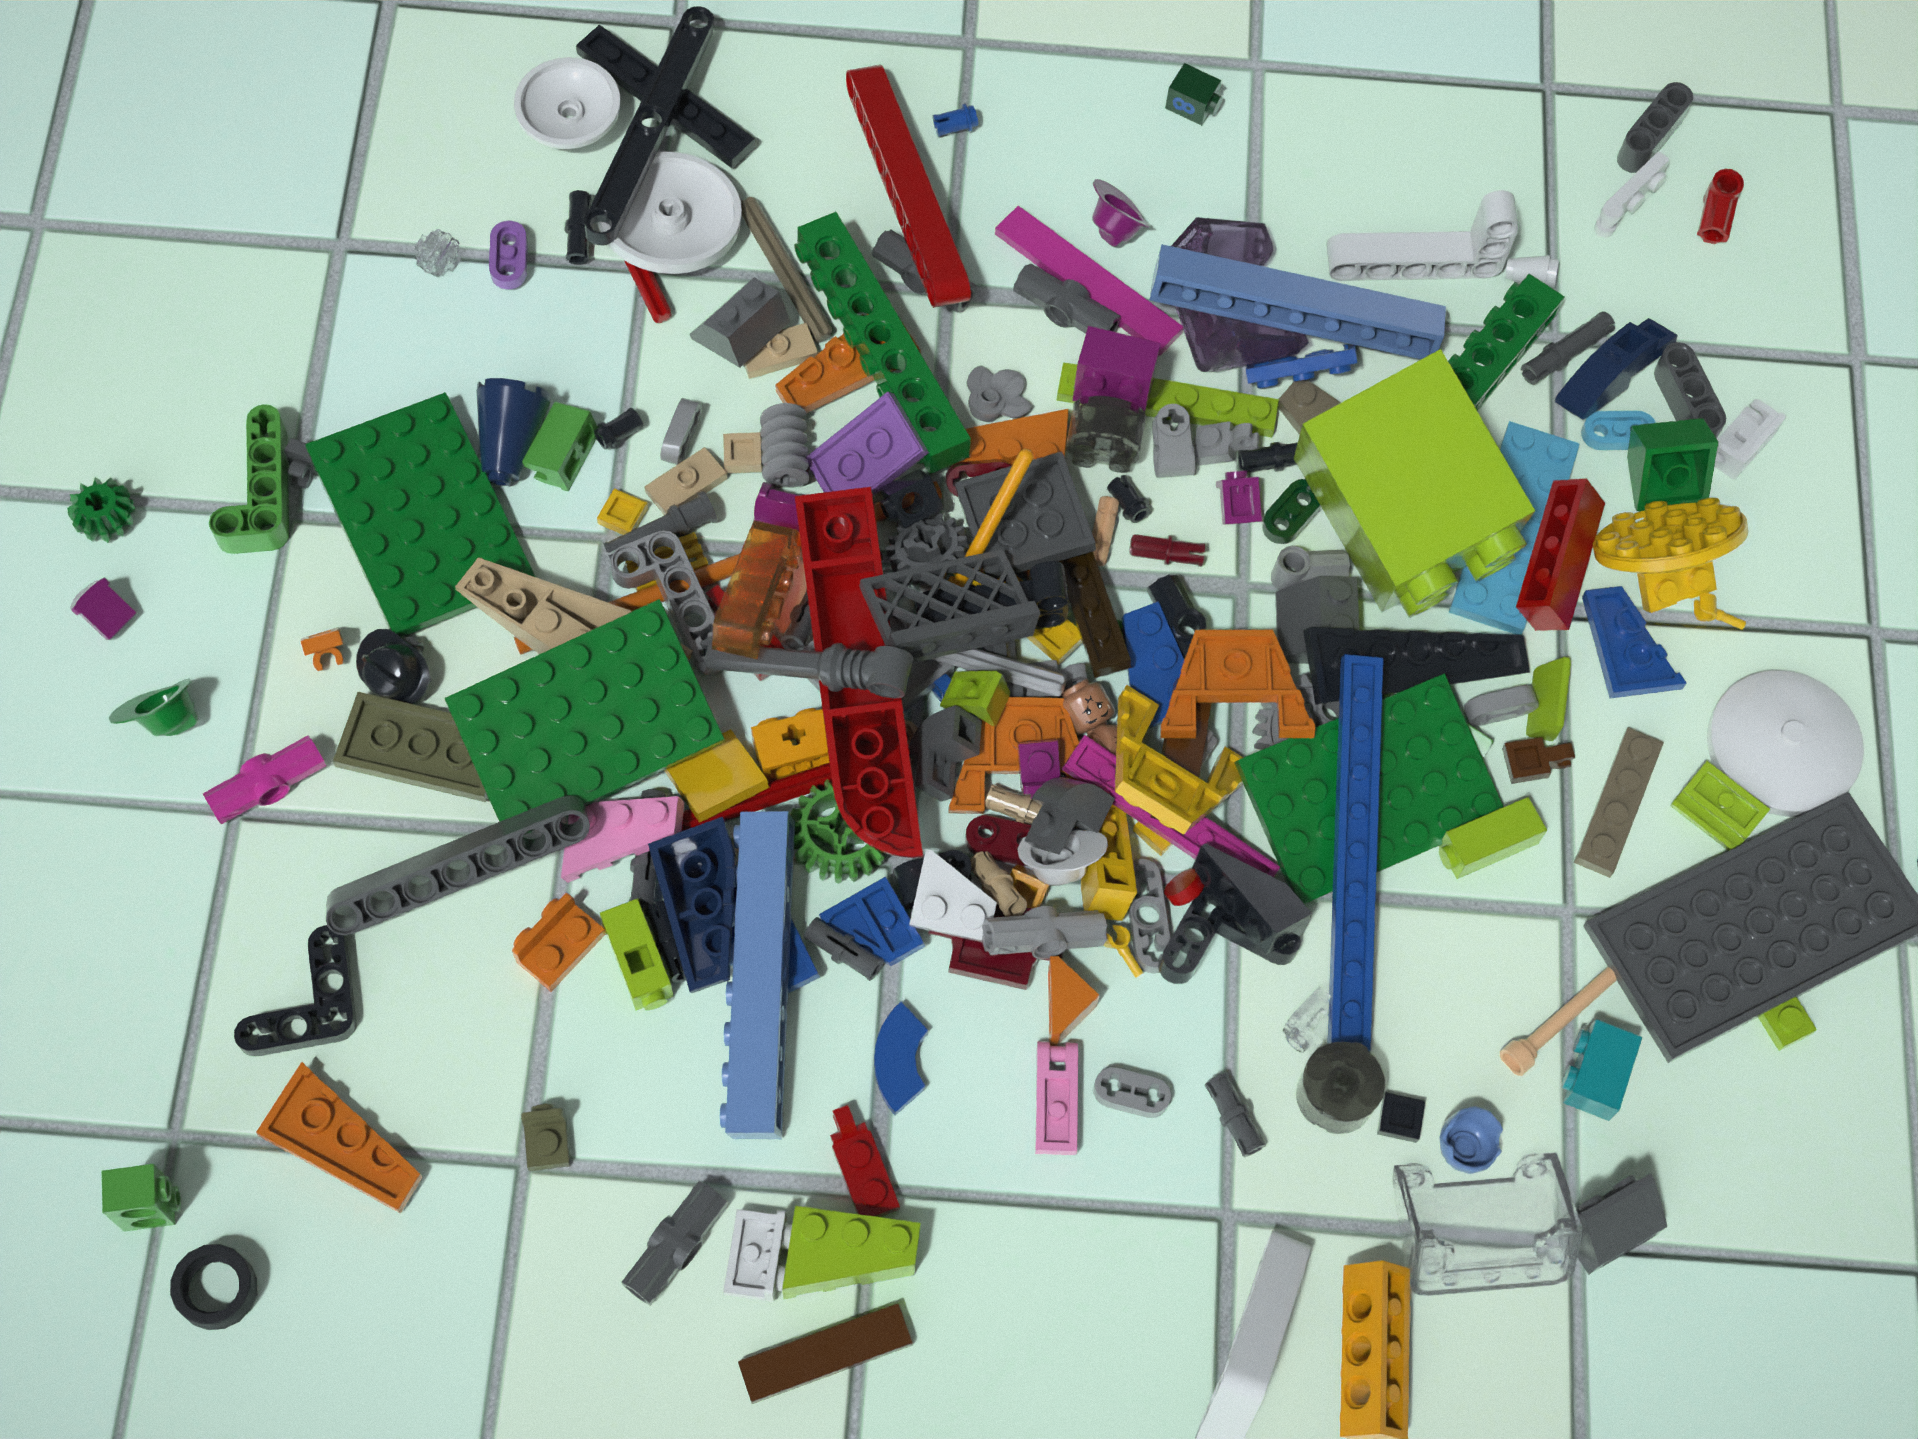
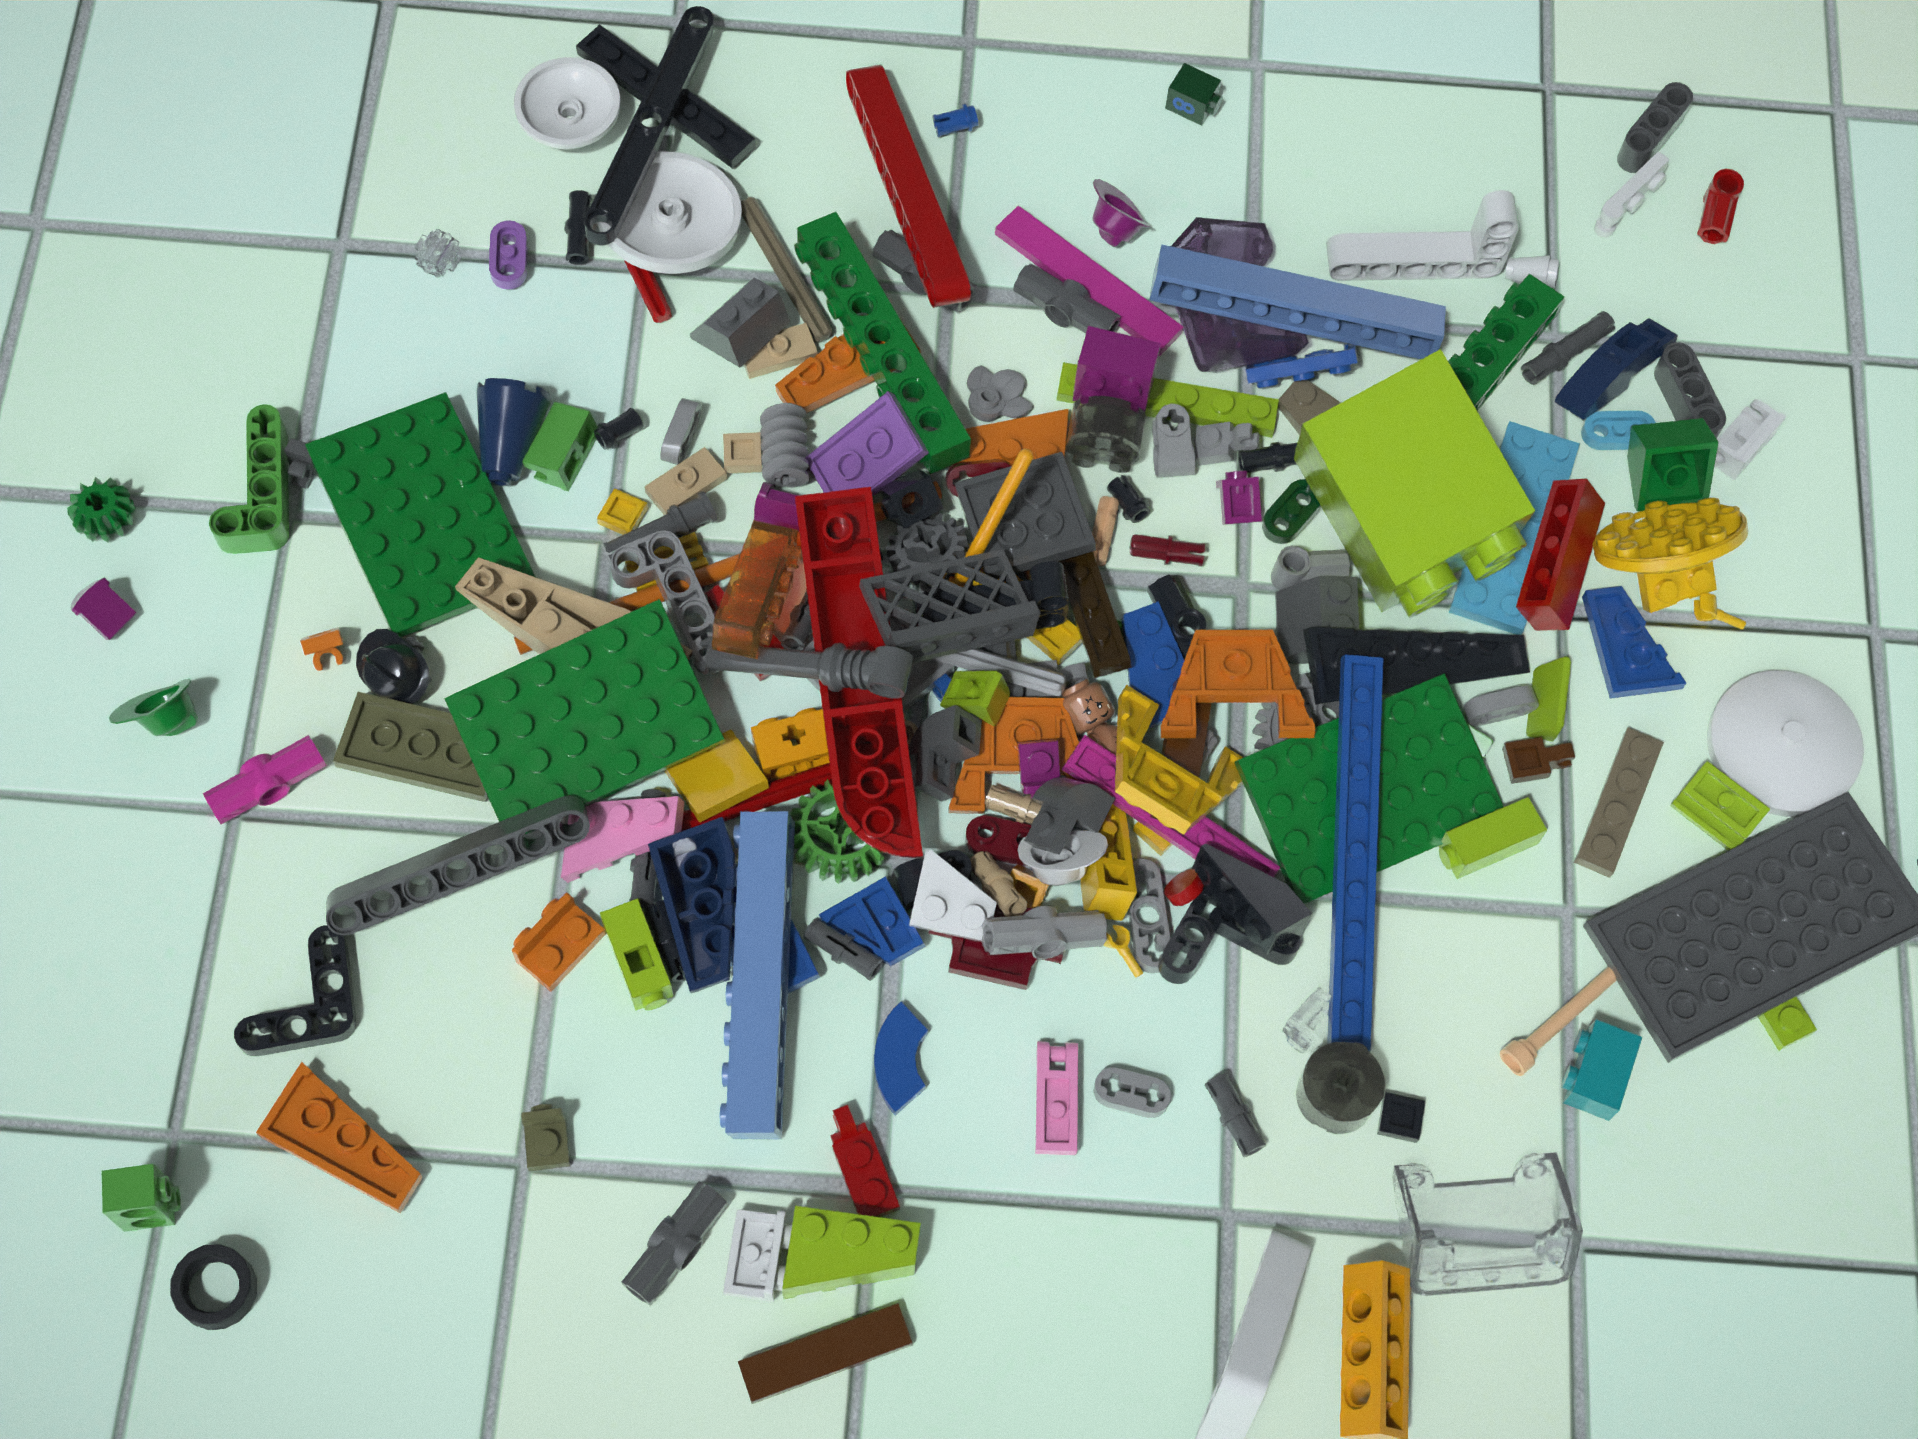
(1068, 1000): orange slope -> none
(1471, 1140): medium blue hair -> none
(1619, 1221): dark grey slope -> none

